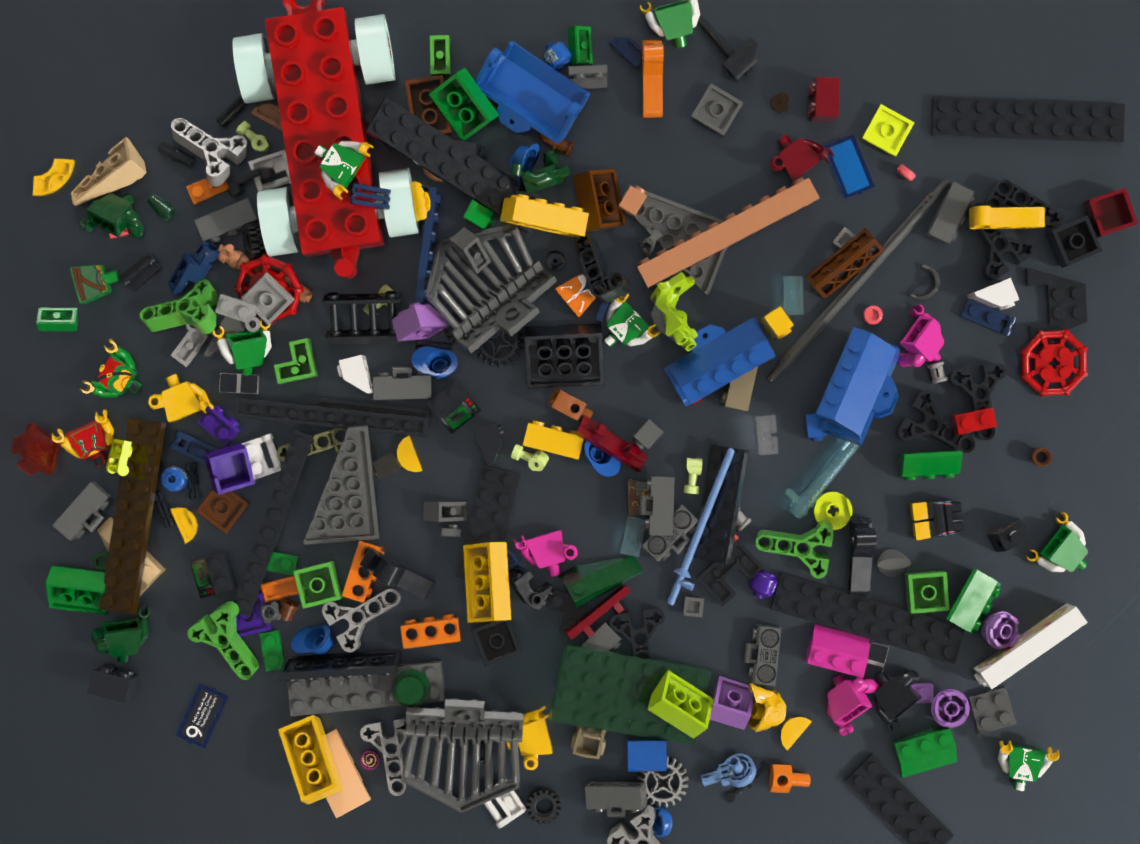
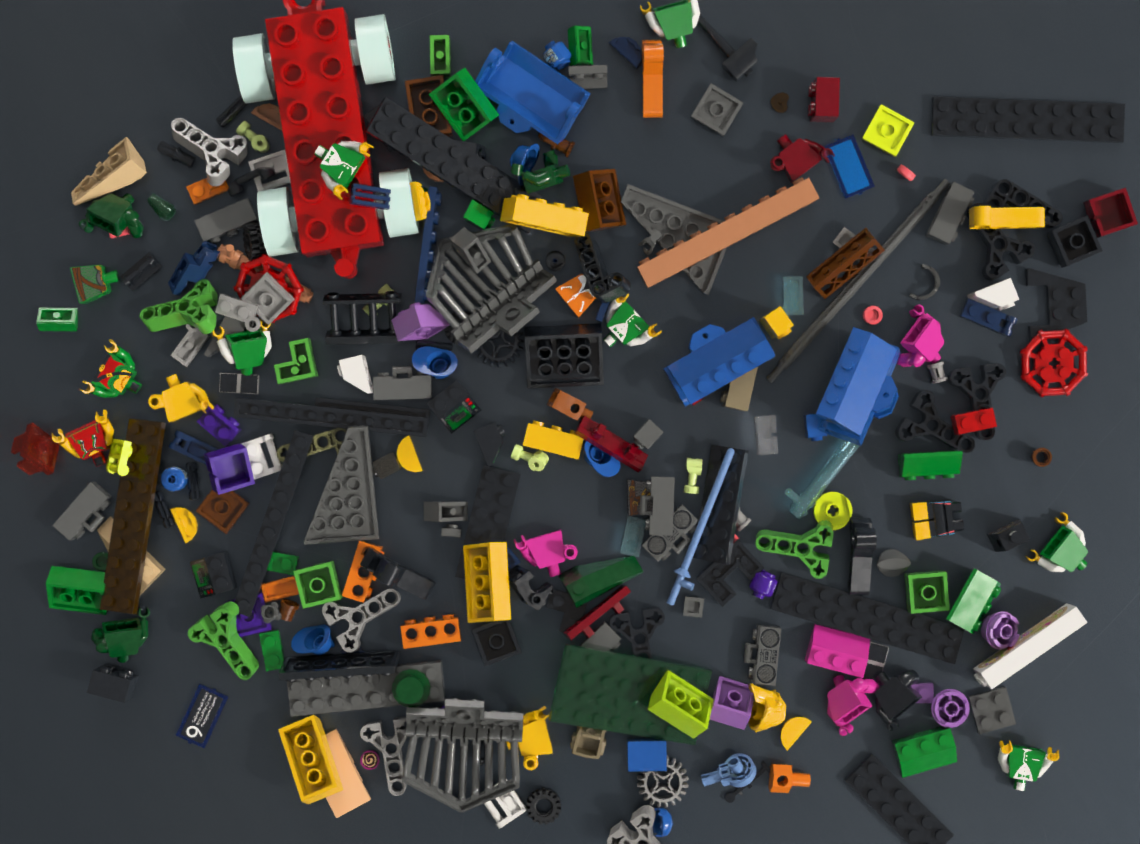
(54, 178): yellow tile -> none
(607, 795): dark grey piece -> none
(633, 200): nougat brick -> none
(666, 317): lime hips -> none

